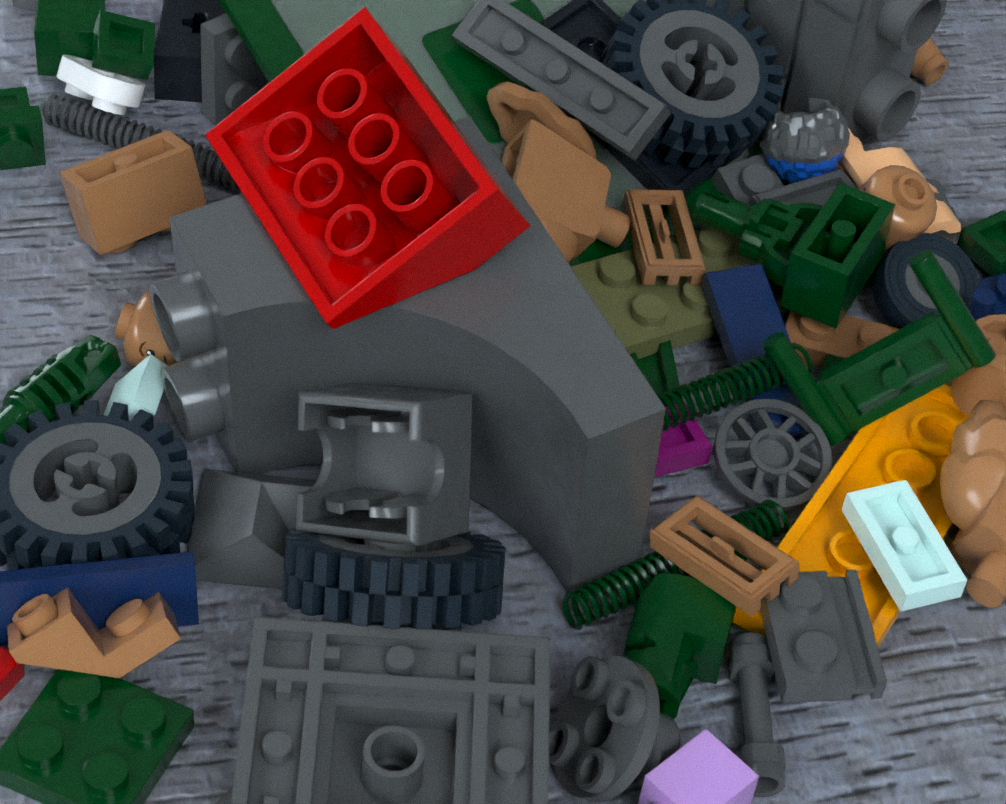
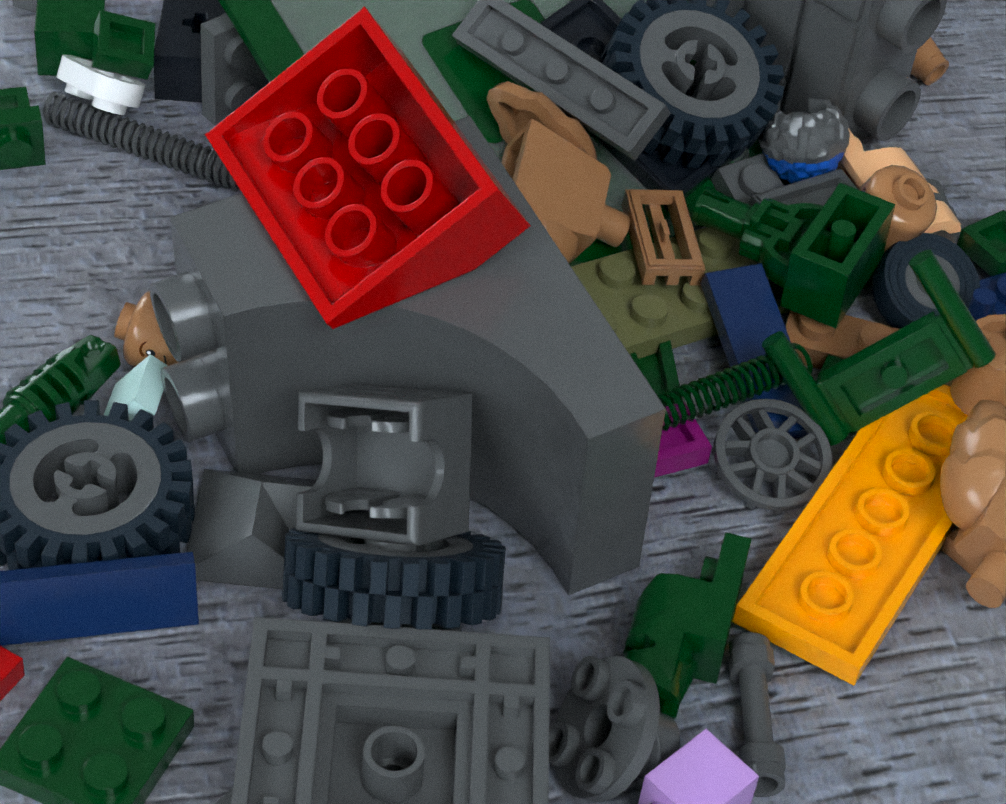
(62, 636): medium nougat slope -> none
(132, 191): medium nougat brick -> none
(714, 559): medium nougat tile -> none
(759, 509): dark green piece -> none
(822, 640): dark grey plate -> none
(904, 545): light aqua plate -> none

